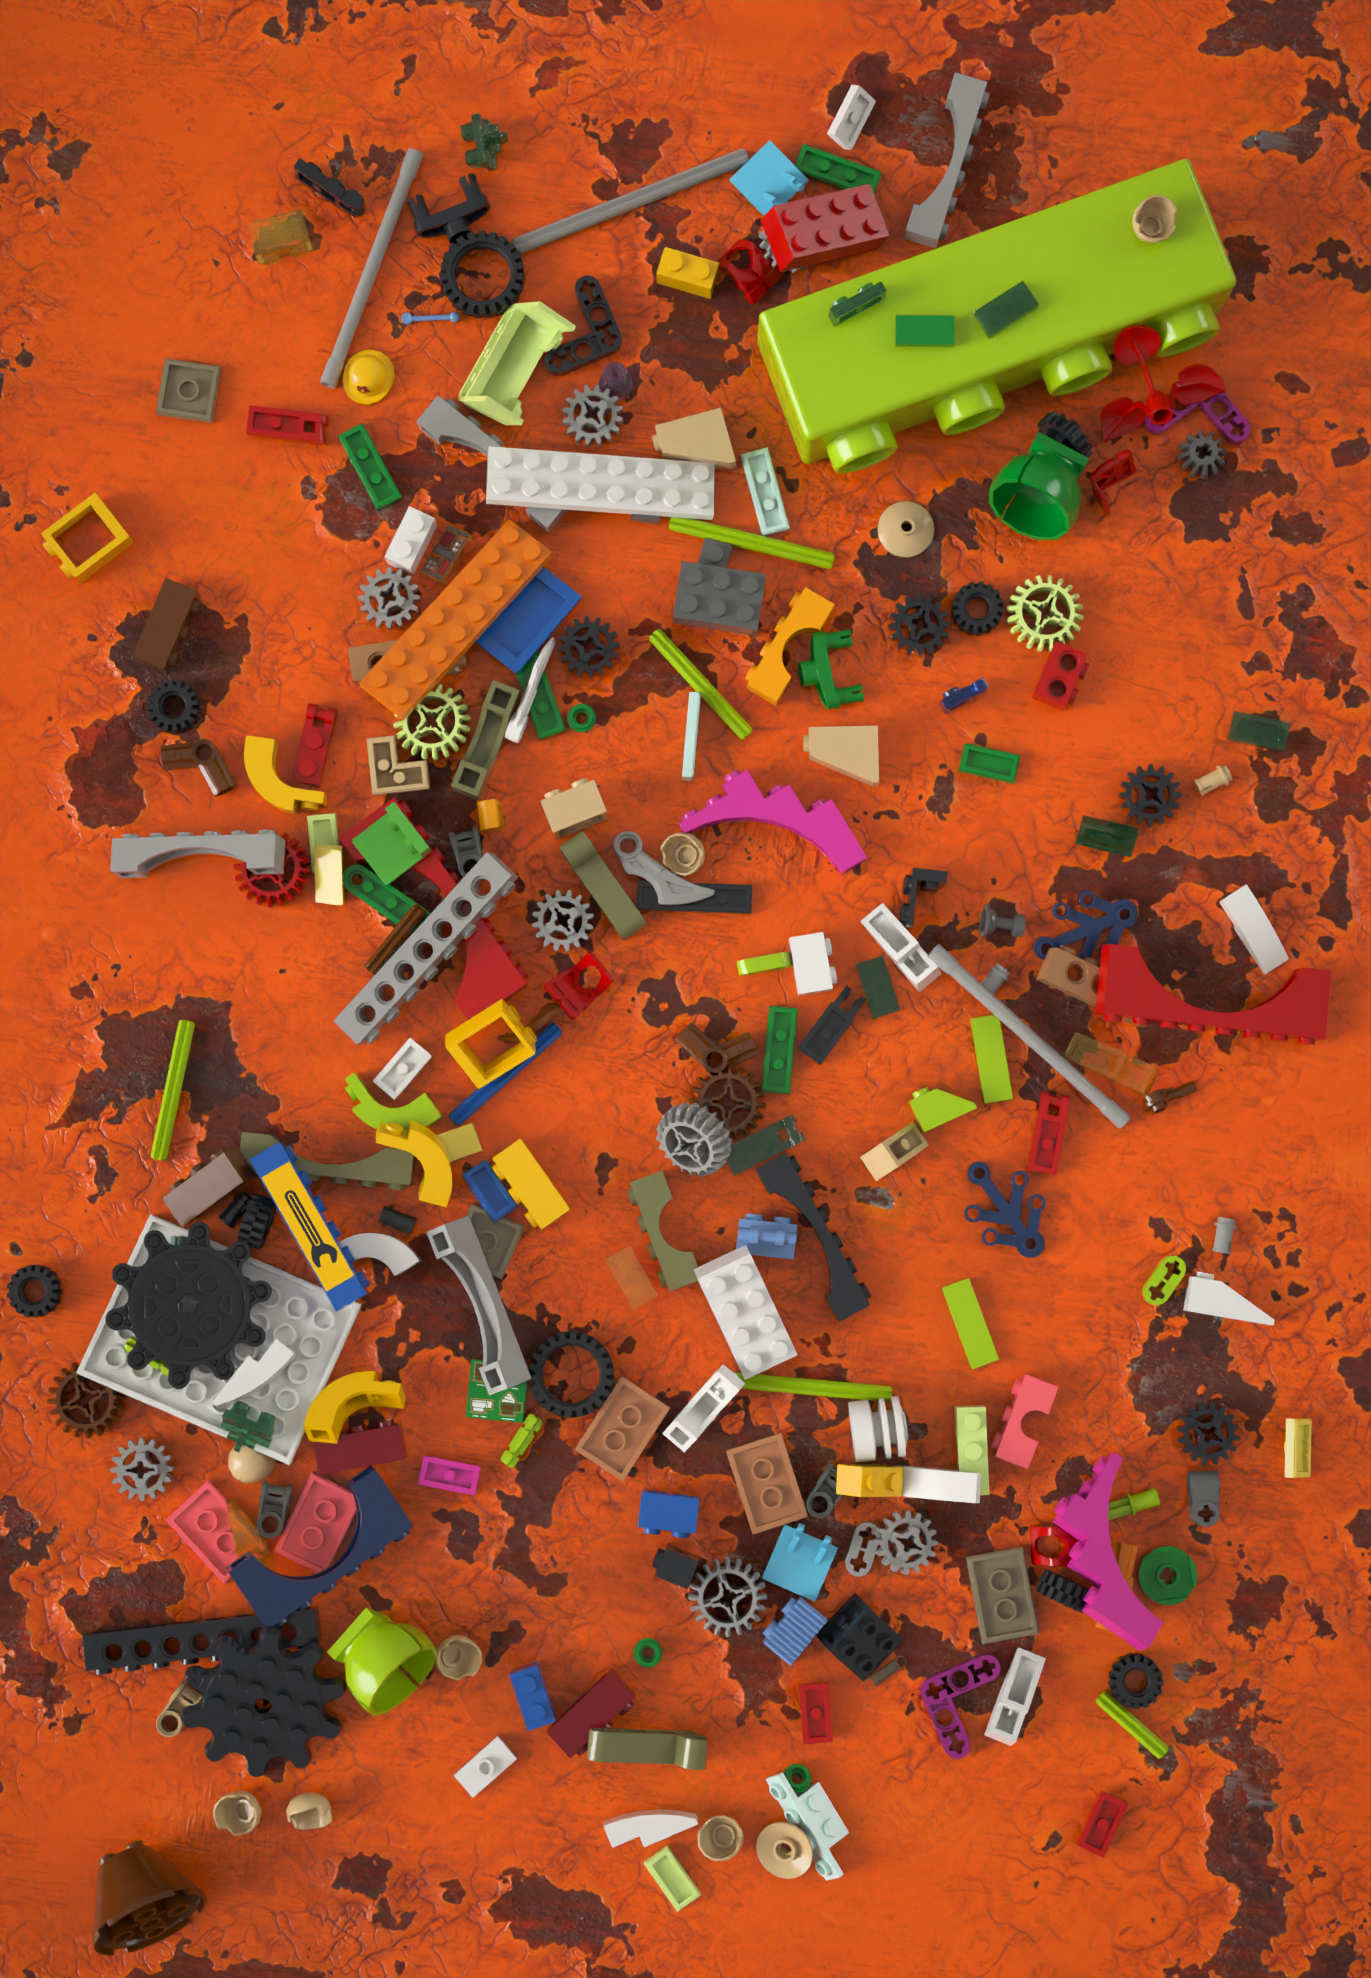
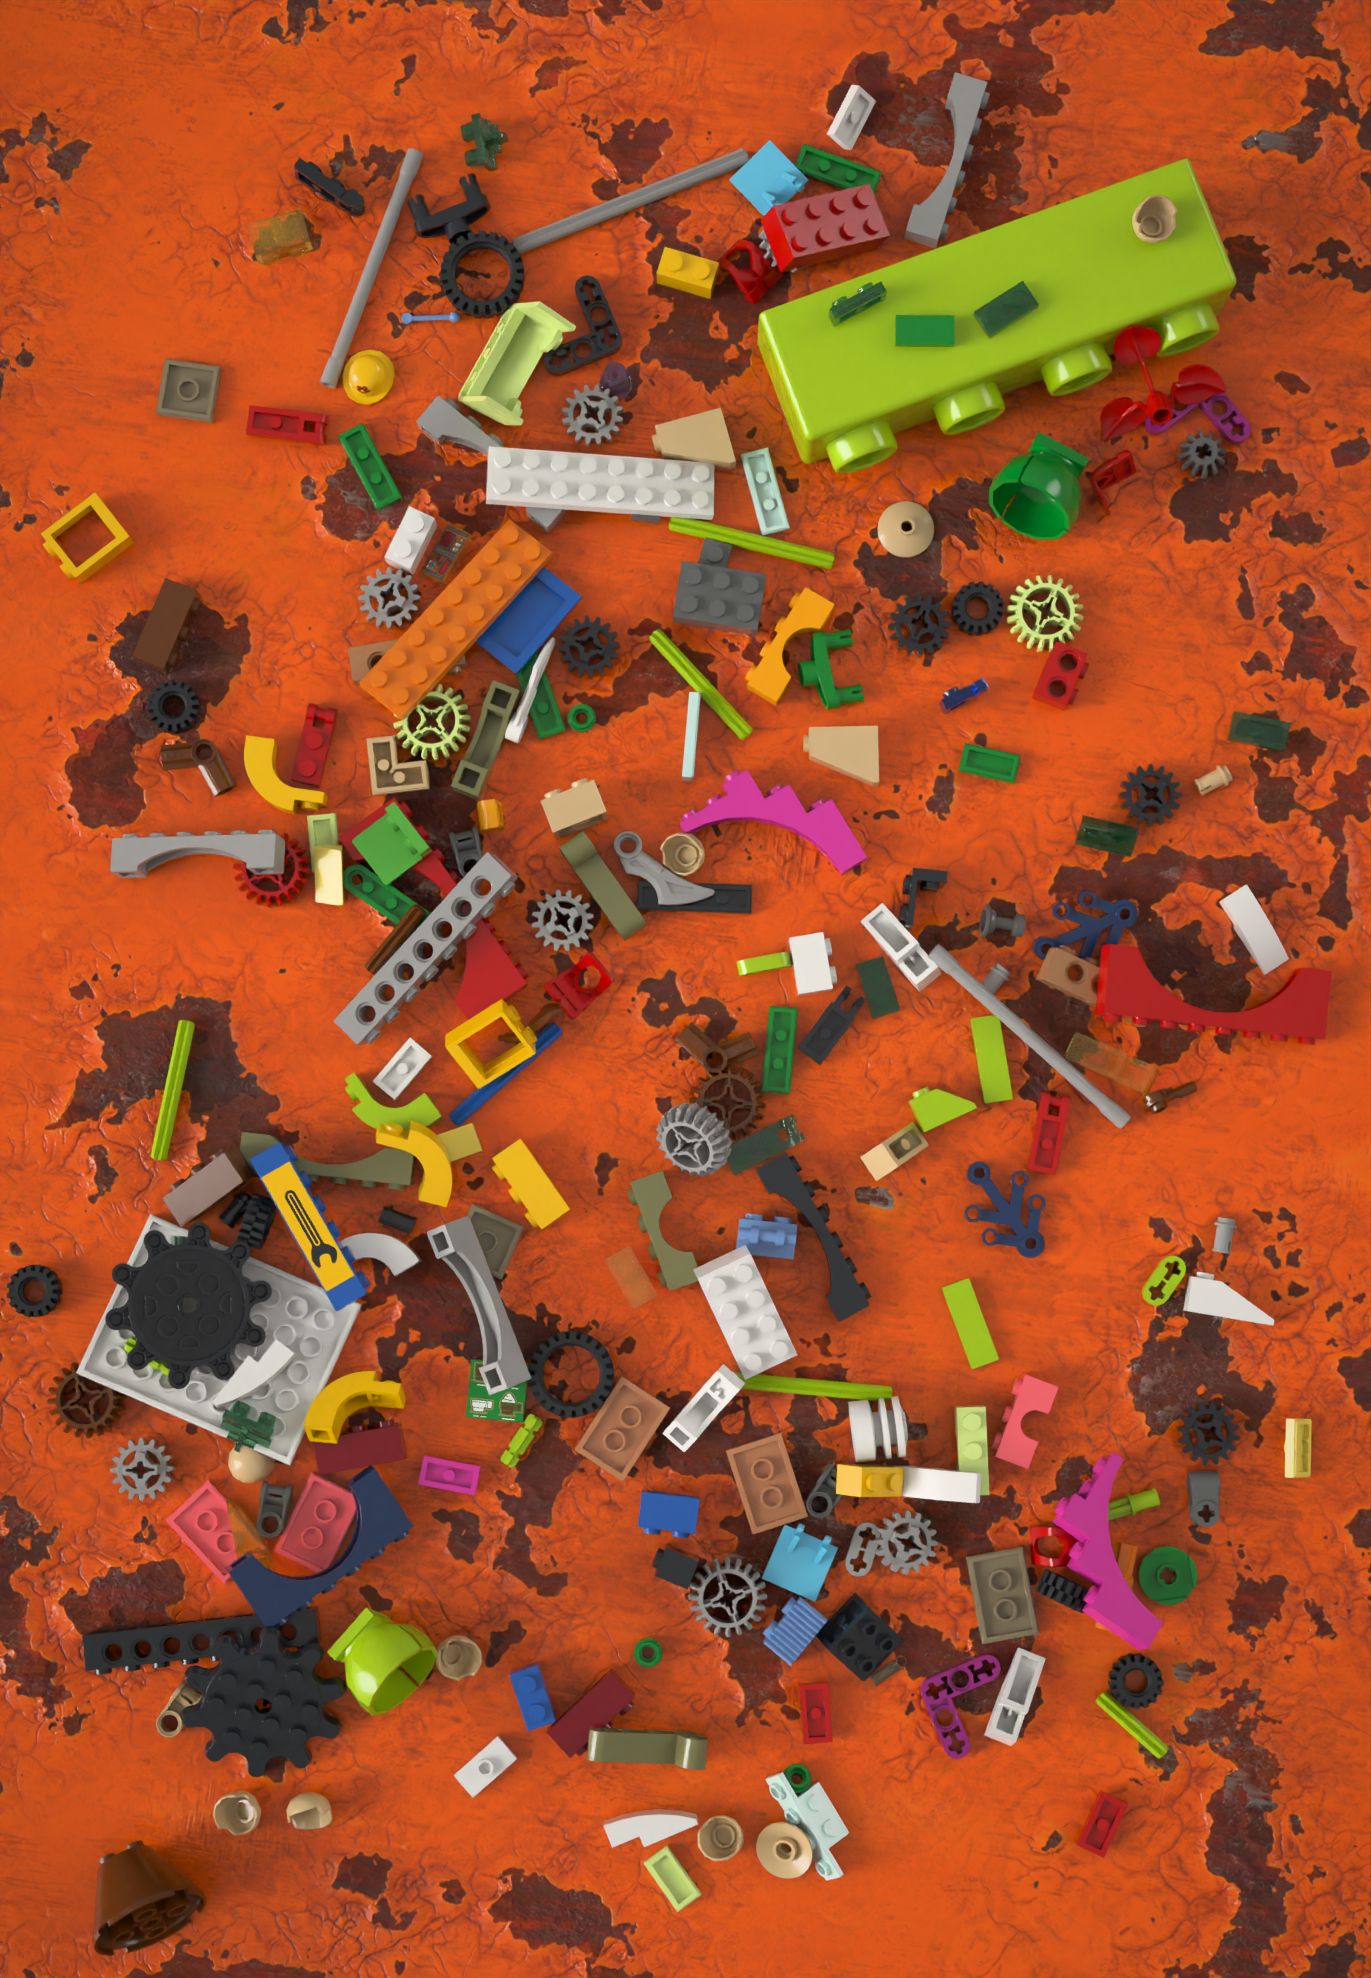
(489, 1191): blue tile -> none
(1065, 432): black gear -> none

